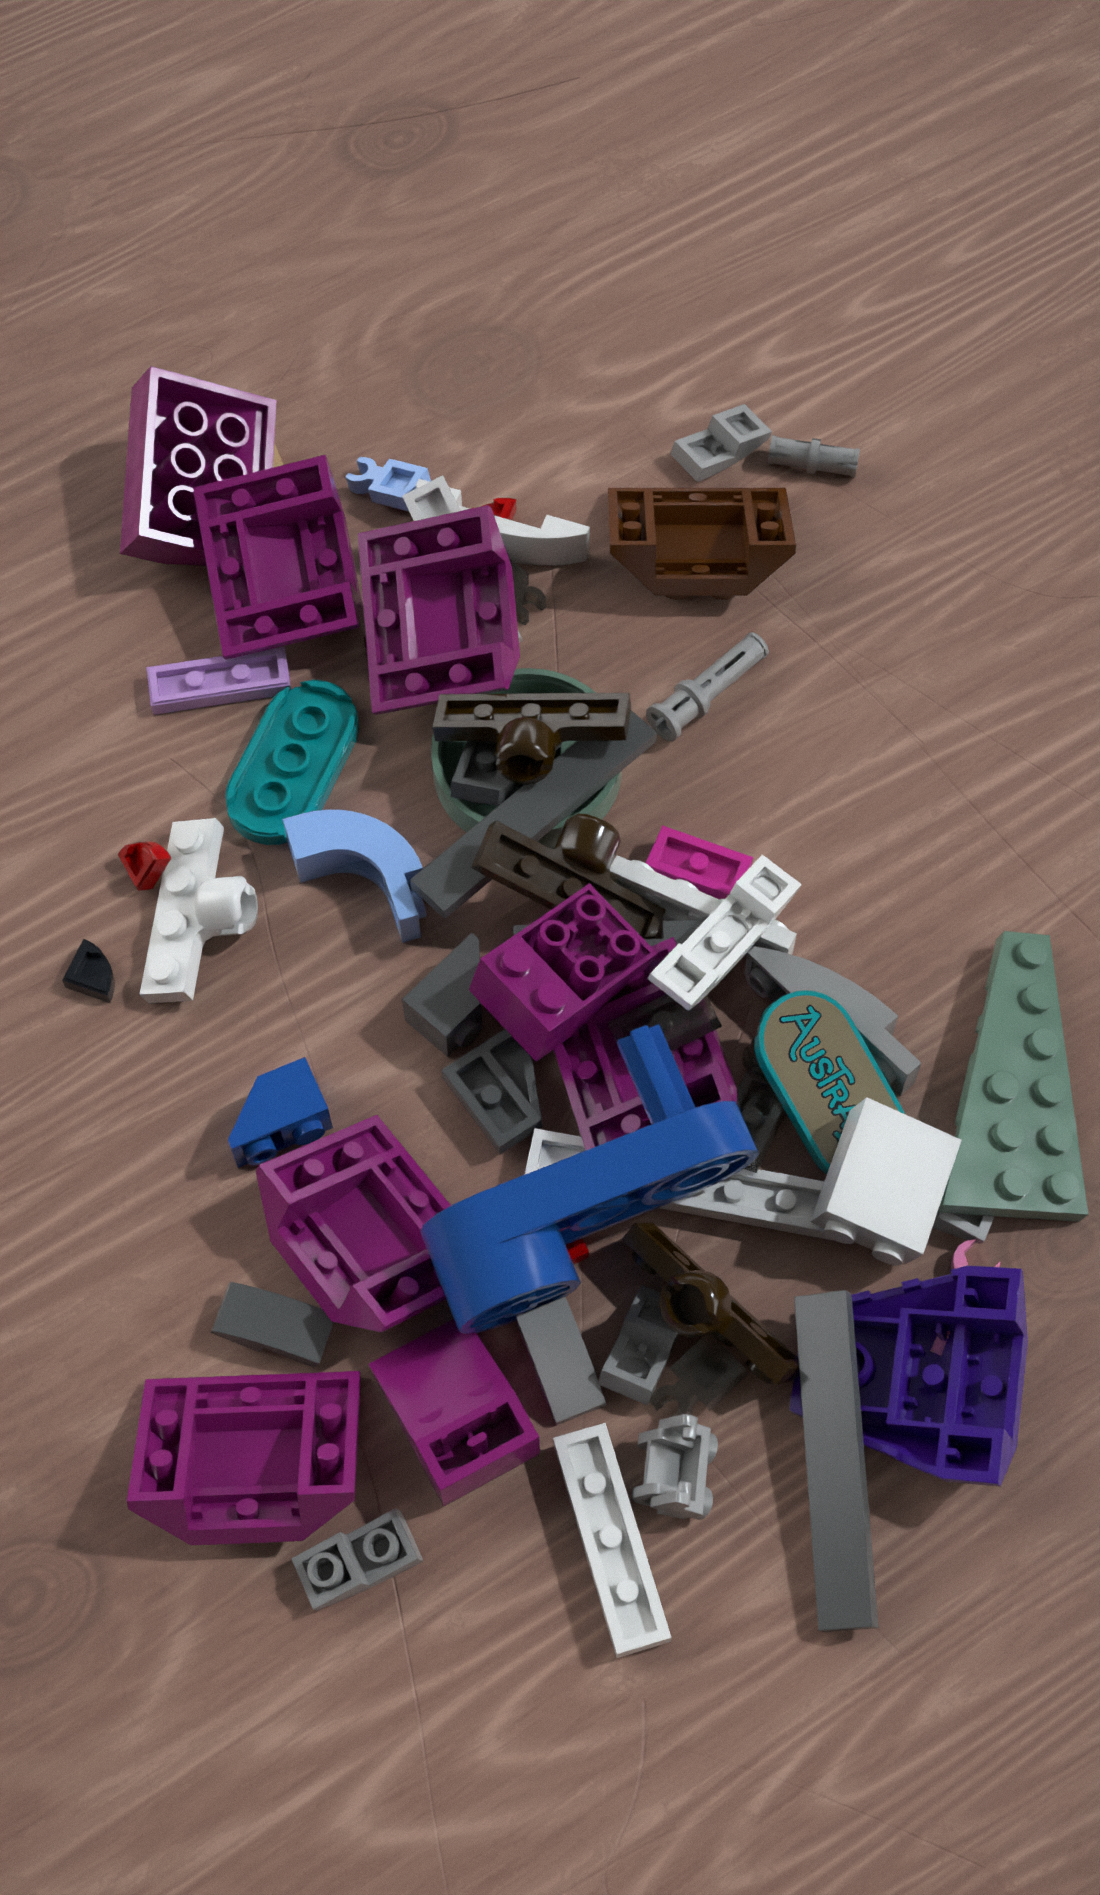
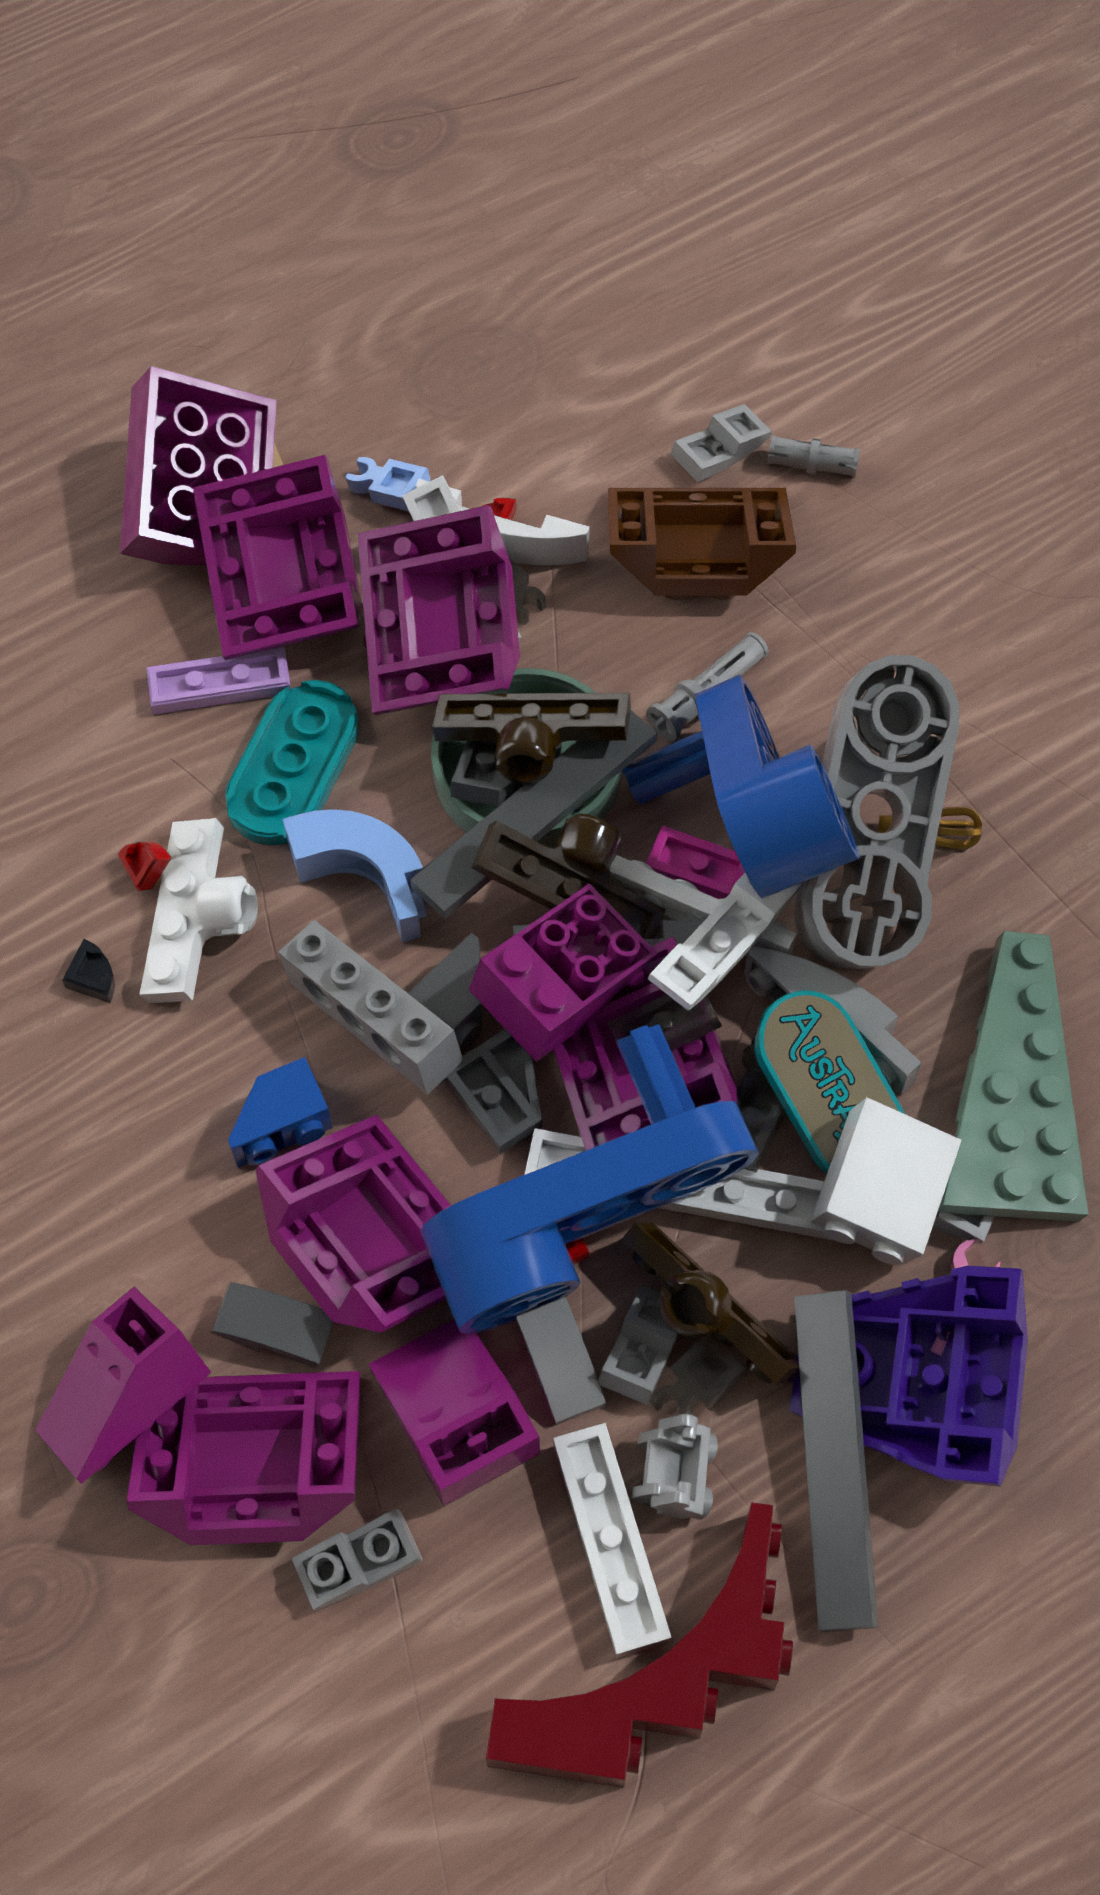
(118, 1384): none -> magenta slope
(371, 1007): none -> light grey brick
(591, 1732): none -> dark red arch
(773, 806): none -> blue beam
(895, 721): none -> light grey beam
(976, 824): none -> pearl gold piece

